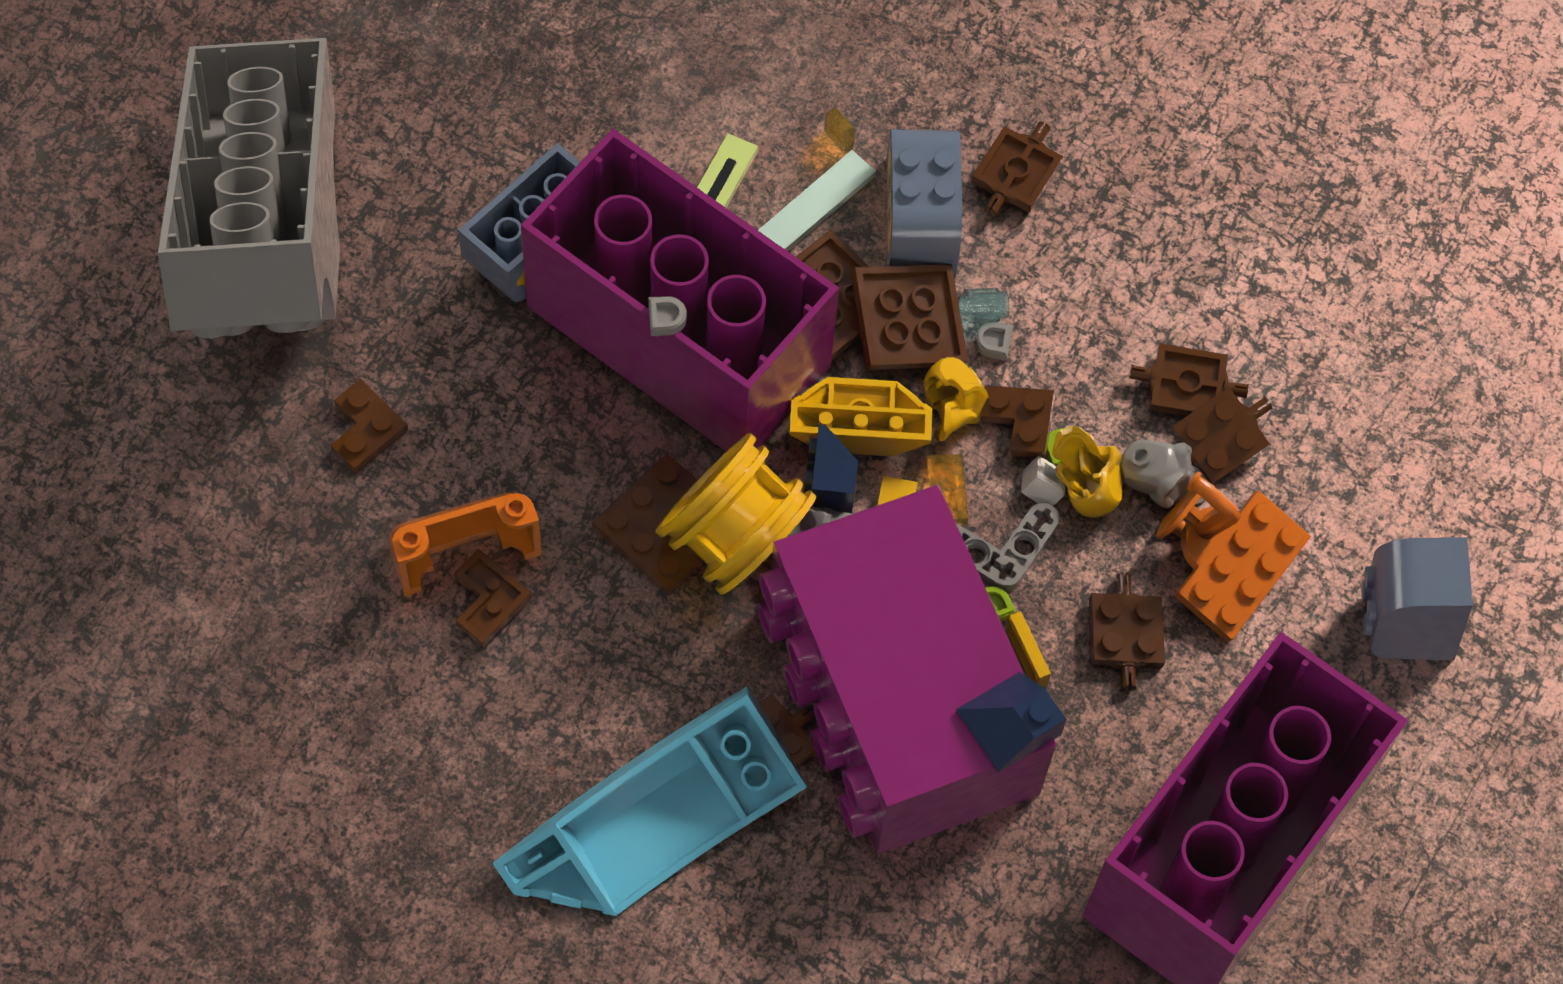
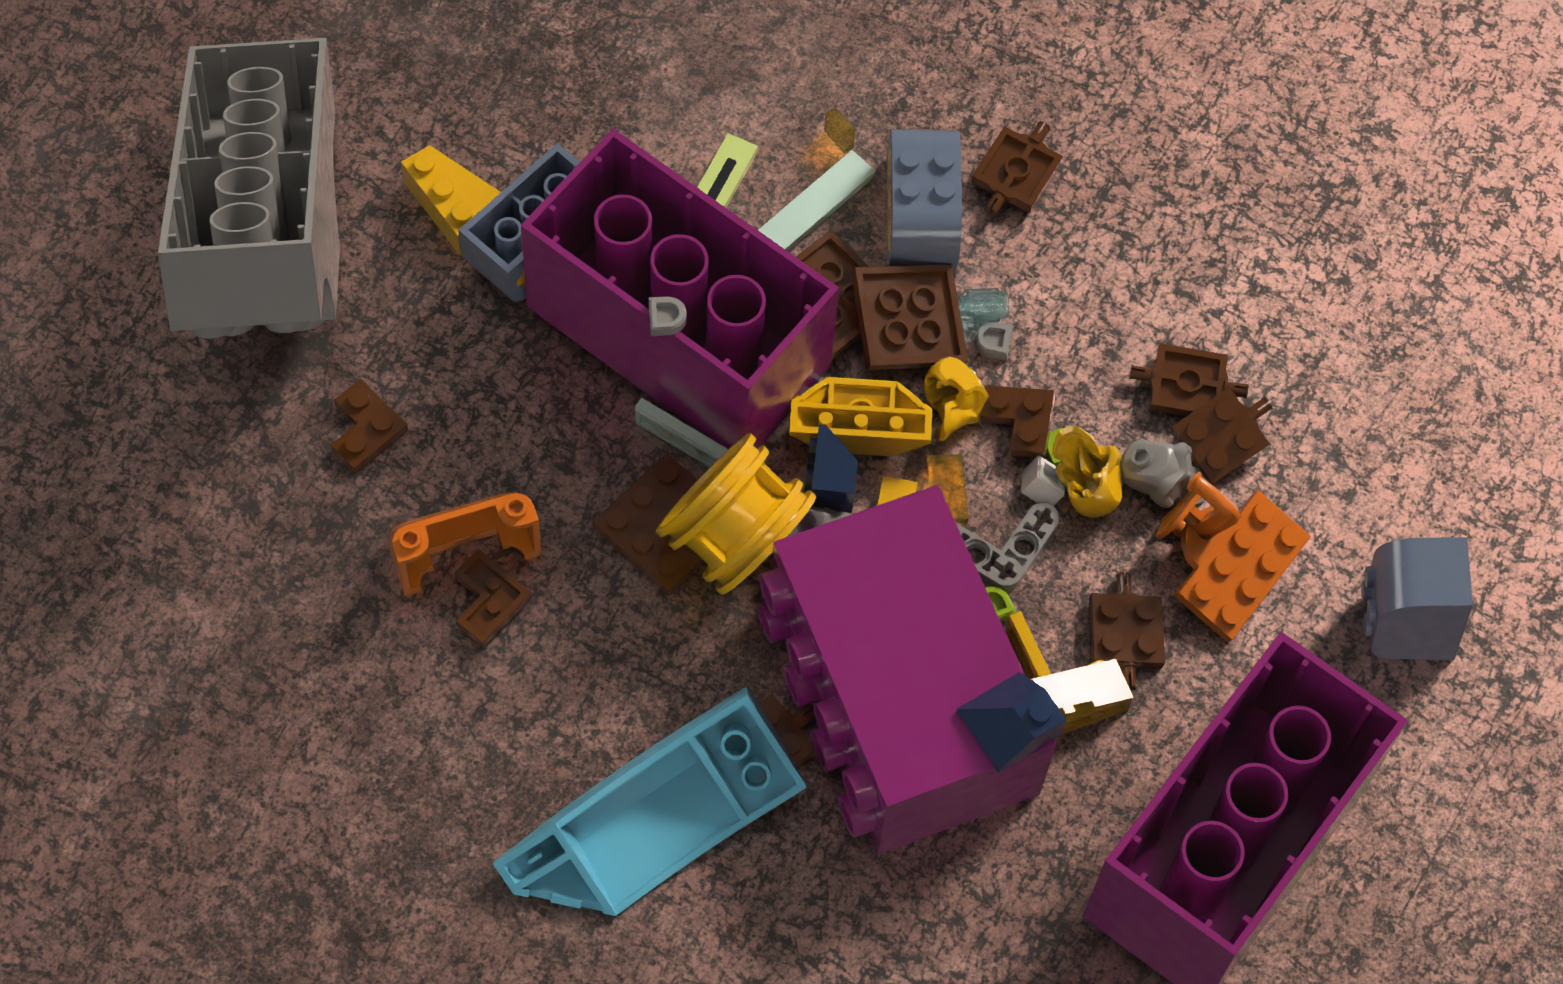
(446, 190): none -> yellow wedge
(677, 433): none -> light aqua tile
(1088, 693): none -> wedge

